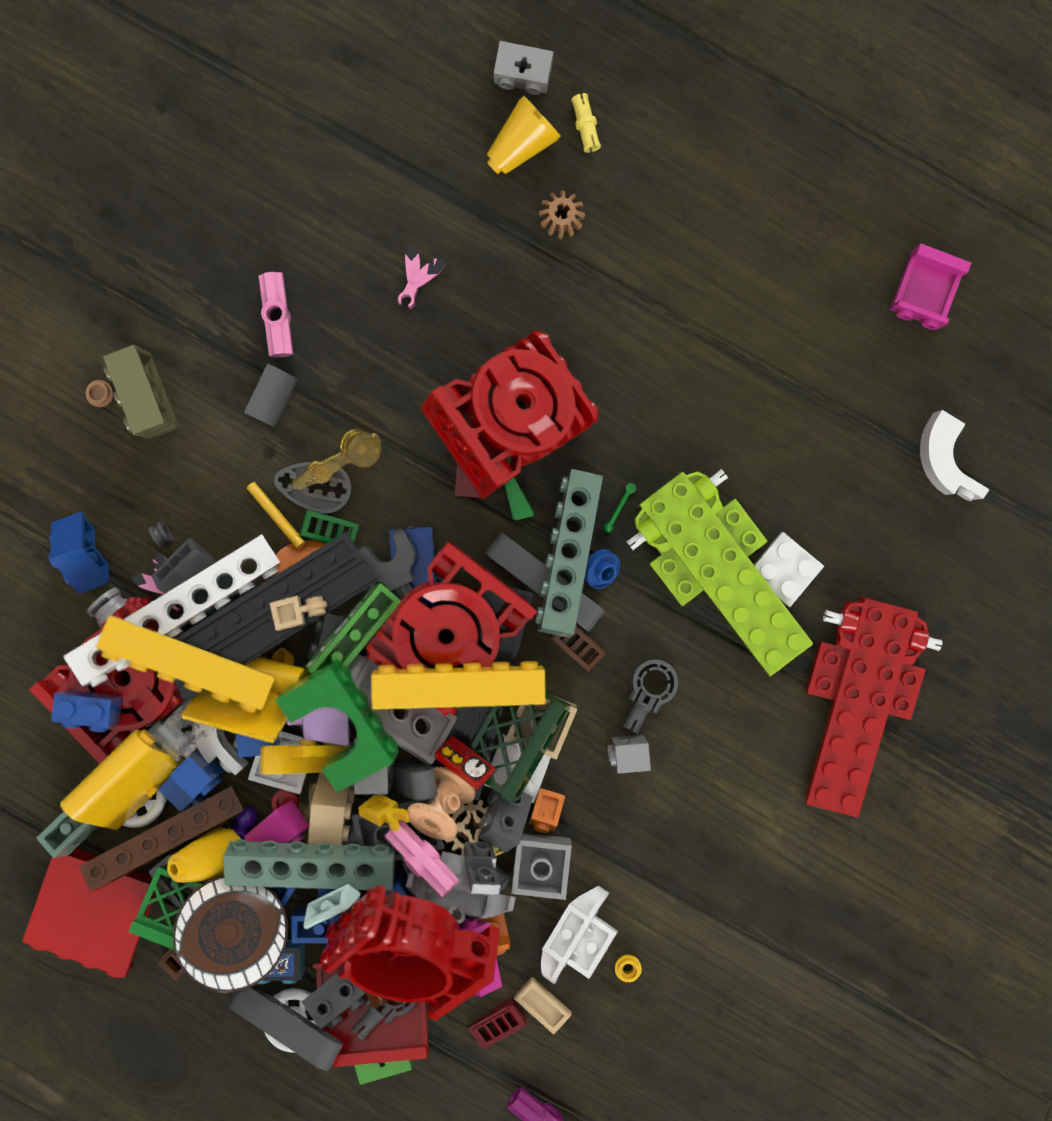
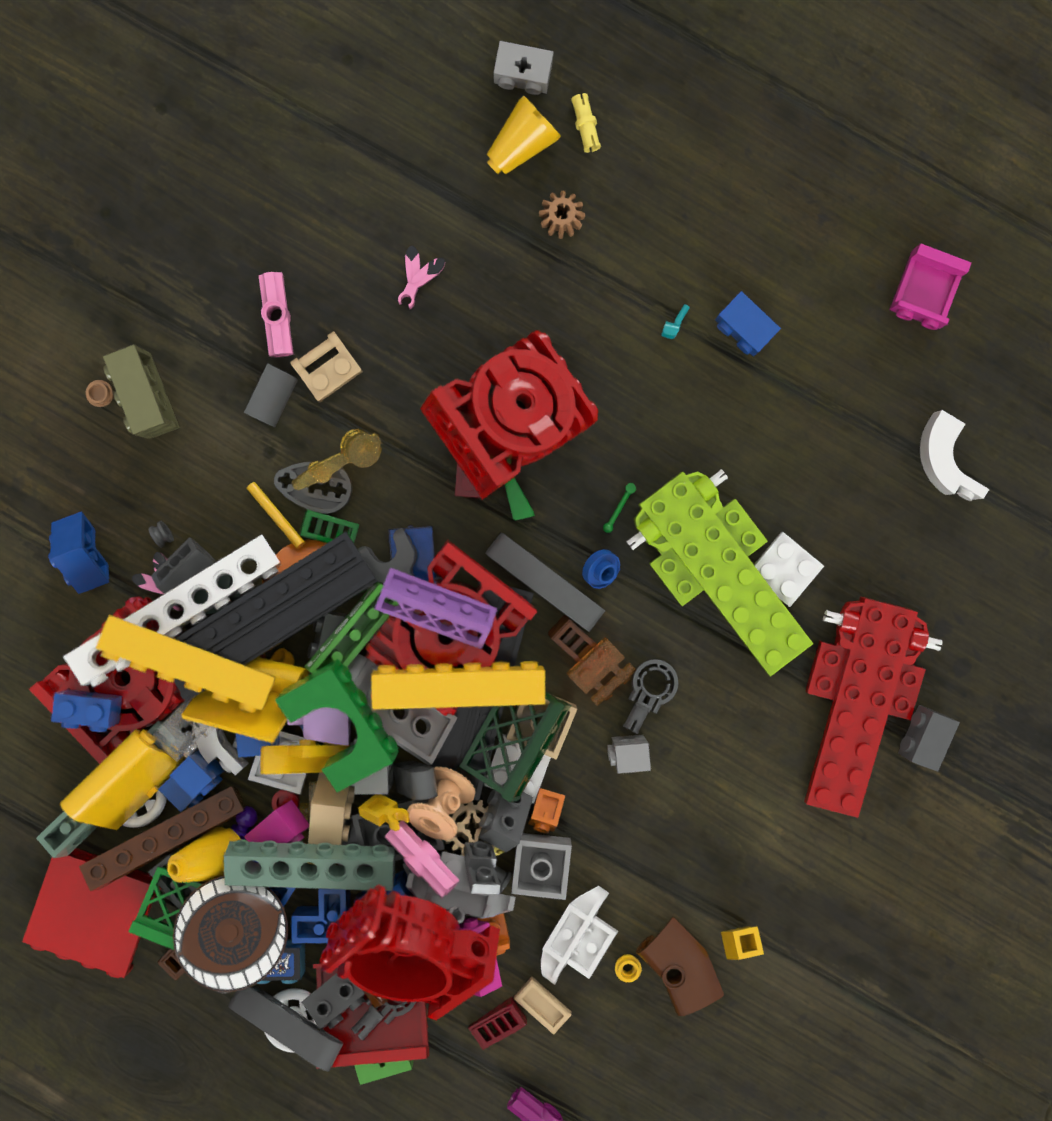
(106, 605): light grey wheel -> none
(290, 612): tan plate -> none
(330, 905): light aqua slope -> none
(331, 374): none -> tan plate
(438, 605): none -> medium lavender fence
(464, 762): tile -> none
(588, 488): sand green brick -> none
(595, 666): none -> clear orange plate
(671, 329): none -> teal hand
(677, 949): none -> reddish brown panel
(742, 943): none -> yellow brick
(746, 324): none -> blue brick
(928, 738): none -> dark grey brick

